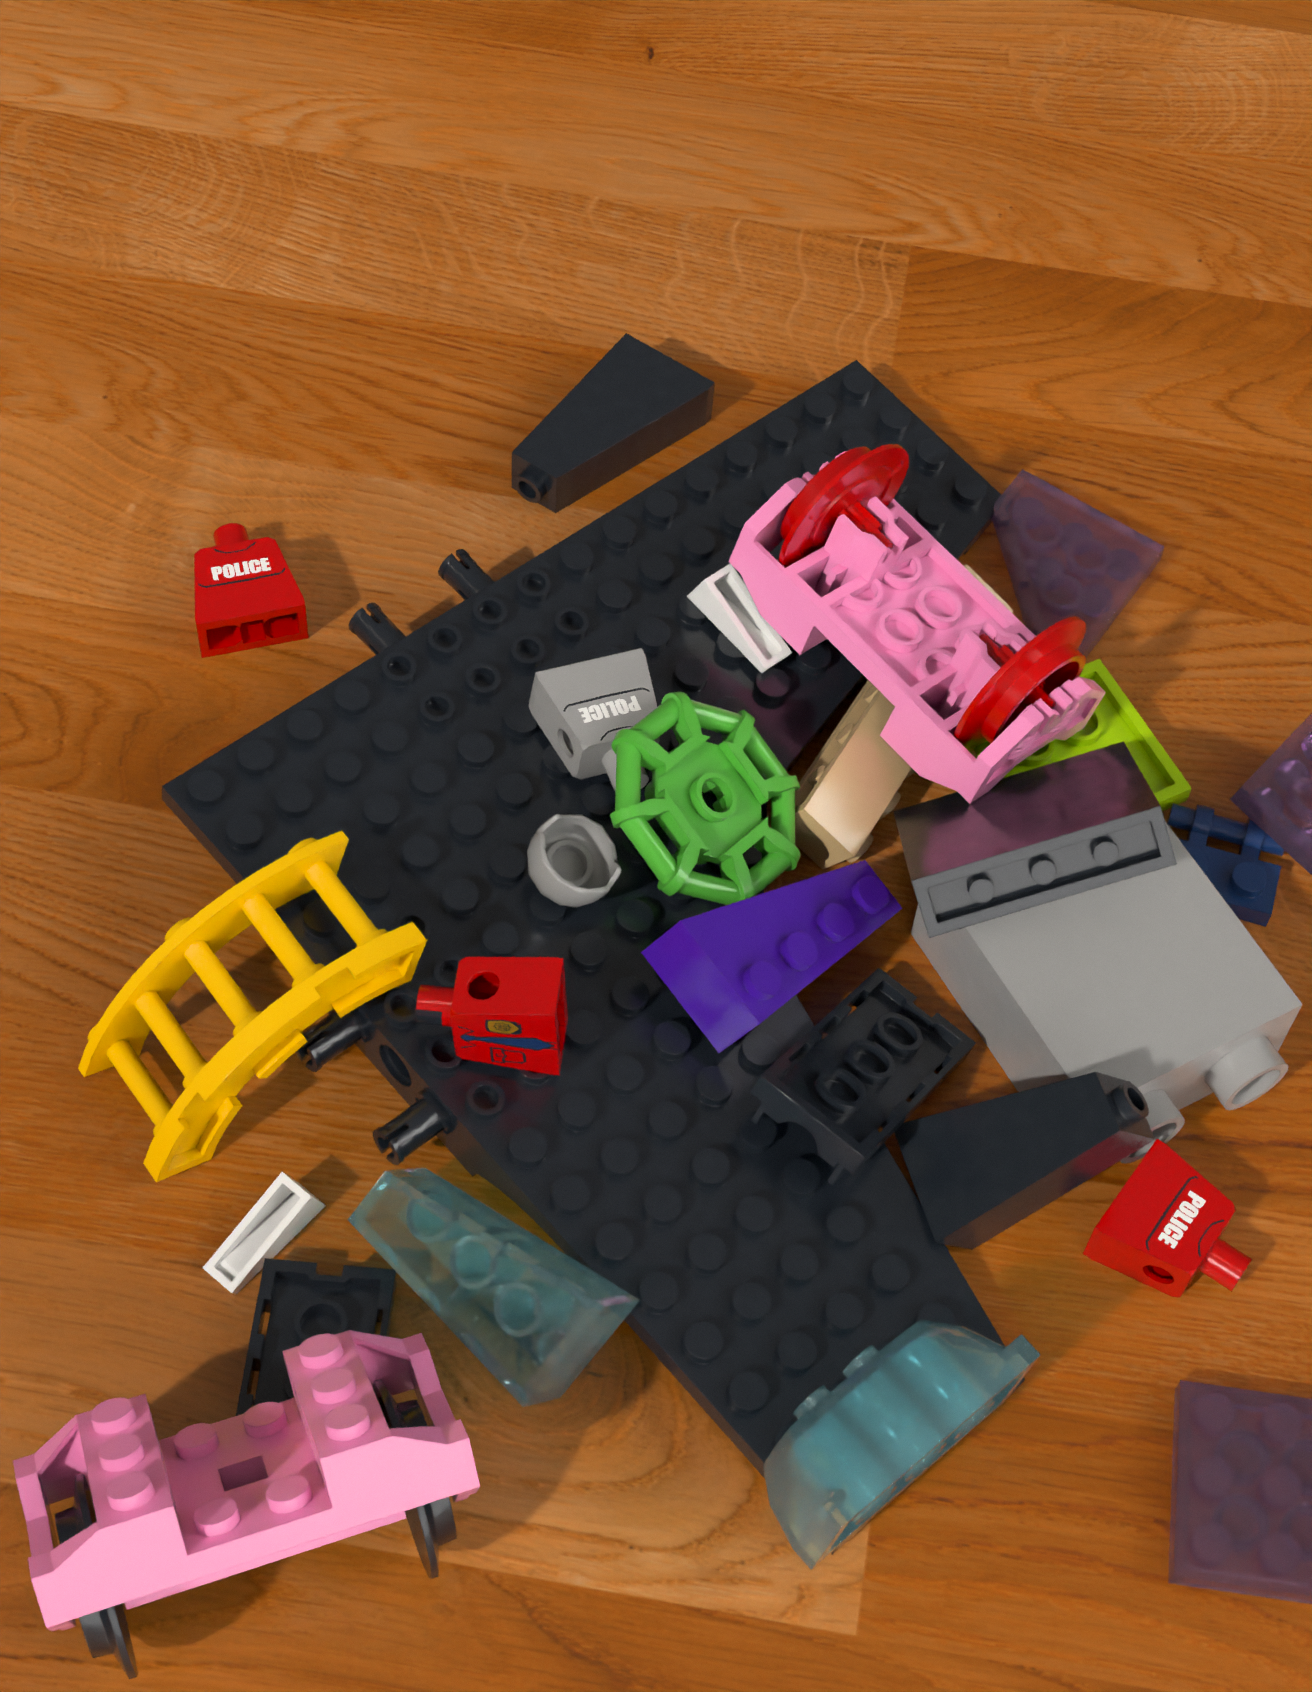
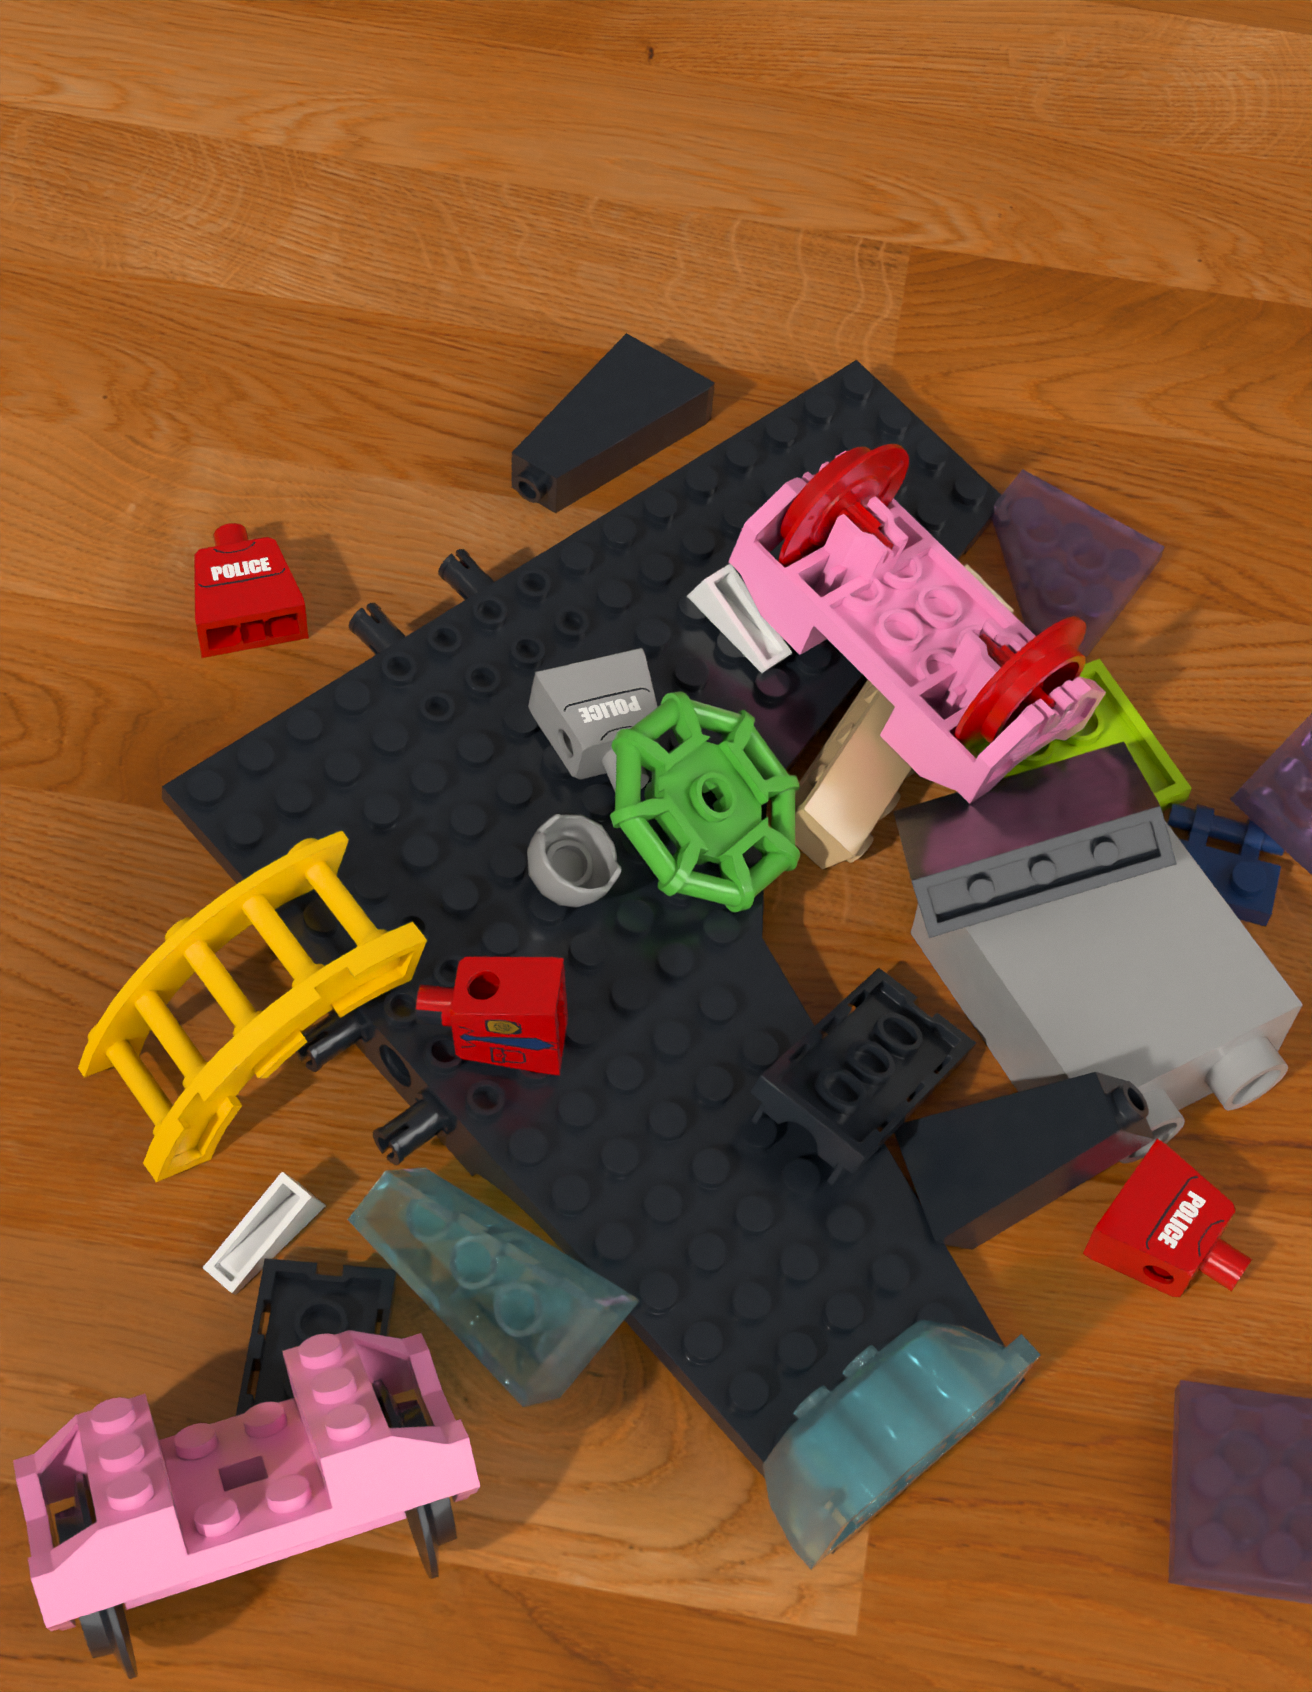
(758, 953): dark purple wedge -> none

